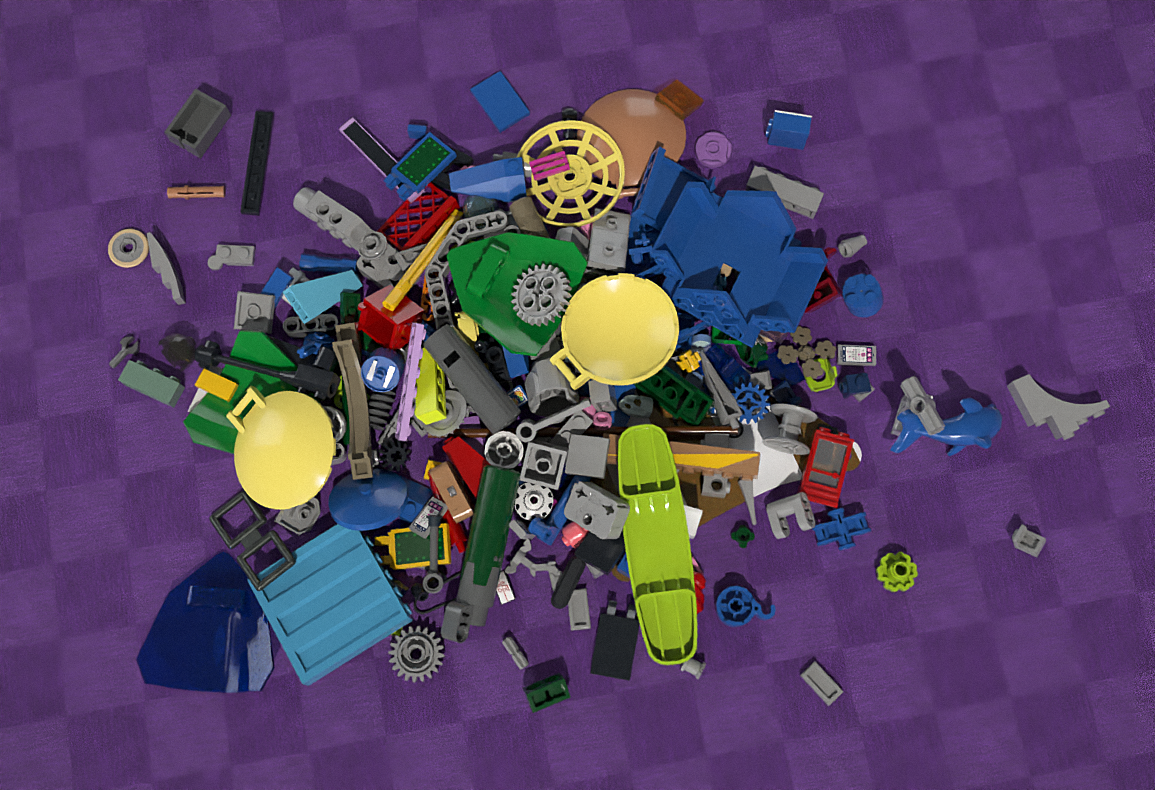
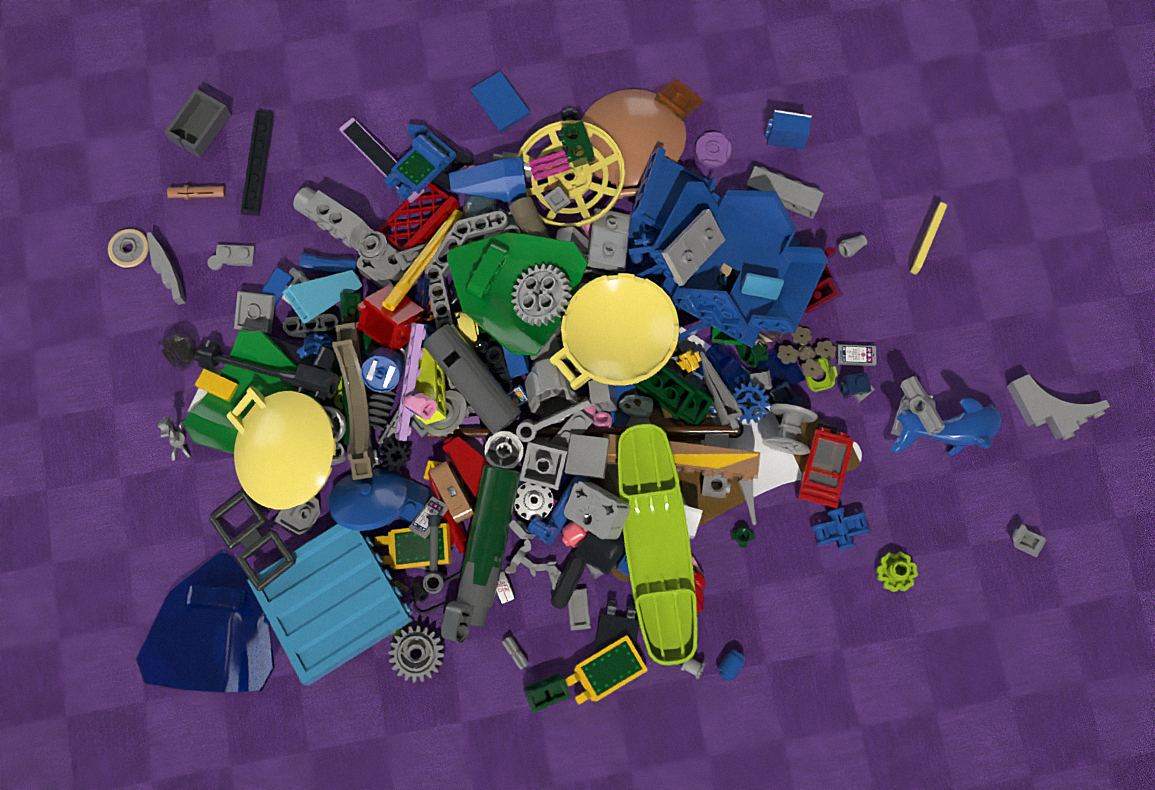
(125, 351): flat silver bar -> none
(151, 383): sand green brick -> none
(176, 439): none -> light grey piece
(420, 405): none -> bright pink rock
(423, 285): none -> clear blue pin
(430, 152): none -> blue axle
(557, 199): none -> light grey plate
(581, 143): none -> dark green brick
(607, 670): none -> tile
(686, 322): blue tile -> none
(693, 247): none -> light grey container
(701, 340): medium blue tile -> none
(731, 665): none -> blue brick
(747, 604): blue piece -> none
(761, 286): none -> dark azure slope
(793, 504): light grey connector -> none
(821, 683): light grey tile -> none
(863, 295): blue piece -> none
(928, 238): none -> light yellow tile

